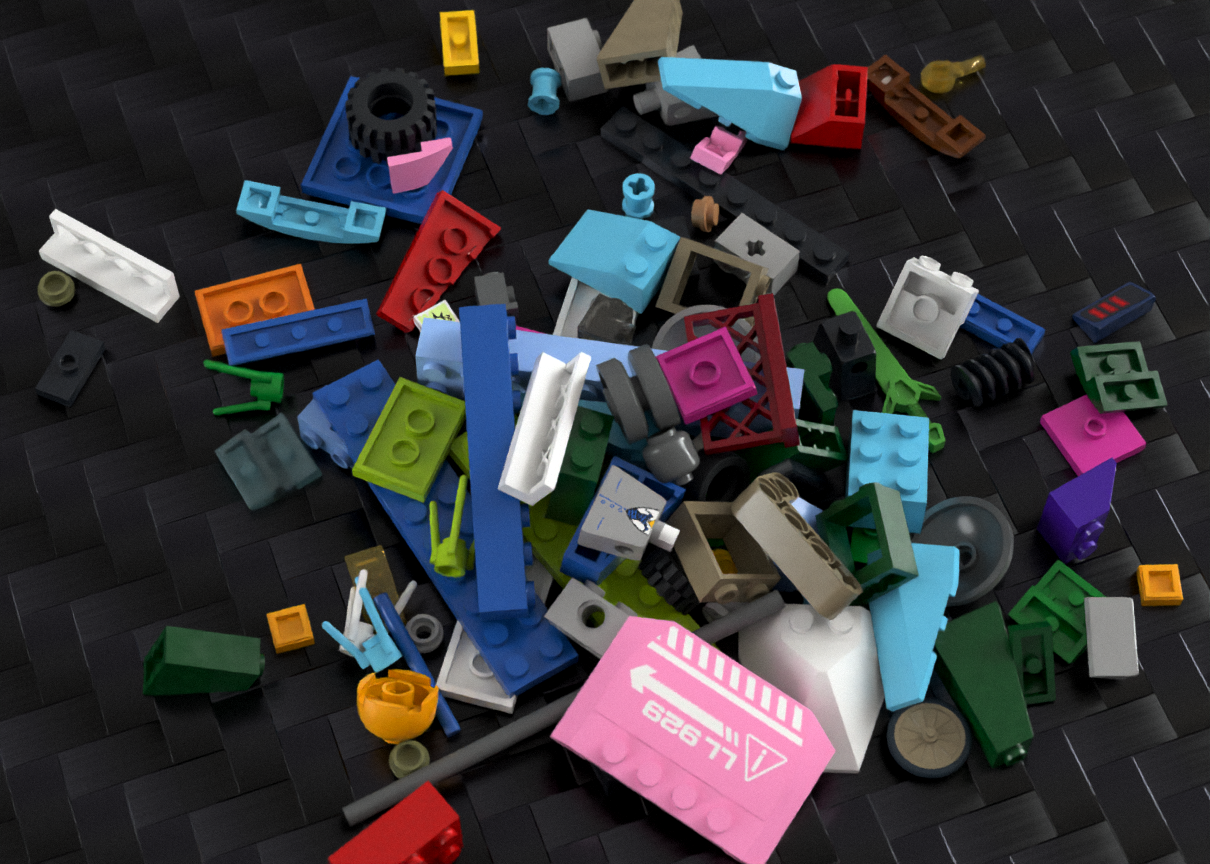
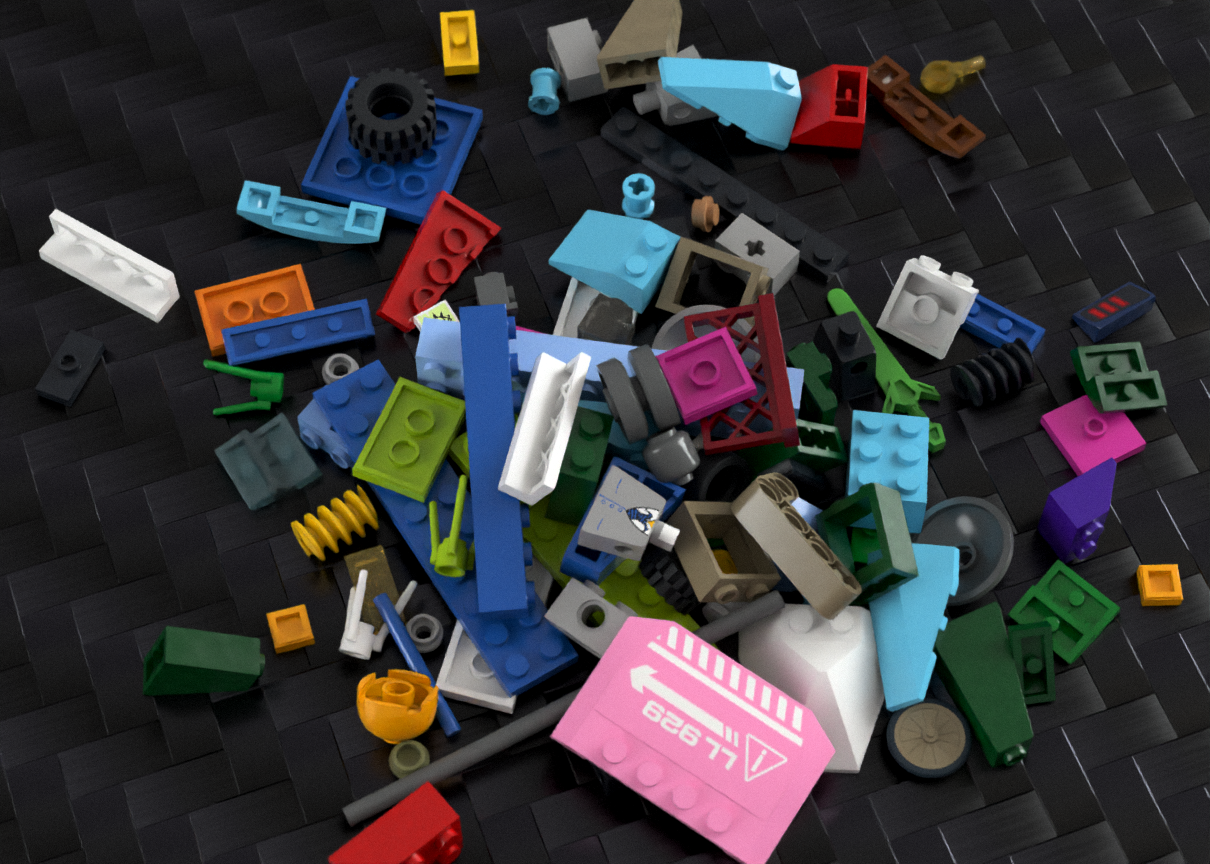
(56, 289): olive plate -> none
(335, 524): none -> yellow piece
(336, 364): none -> light grey plate
(379, 649): medium azure plant -> none
(418, 168): bright pink slope -> none
(719, 149): bright pink slope -> none
(1111, 637): light grey slope -> none

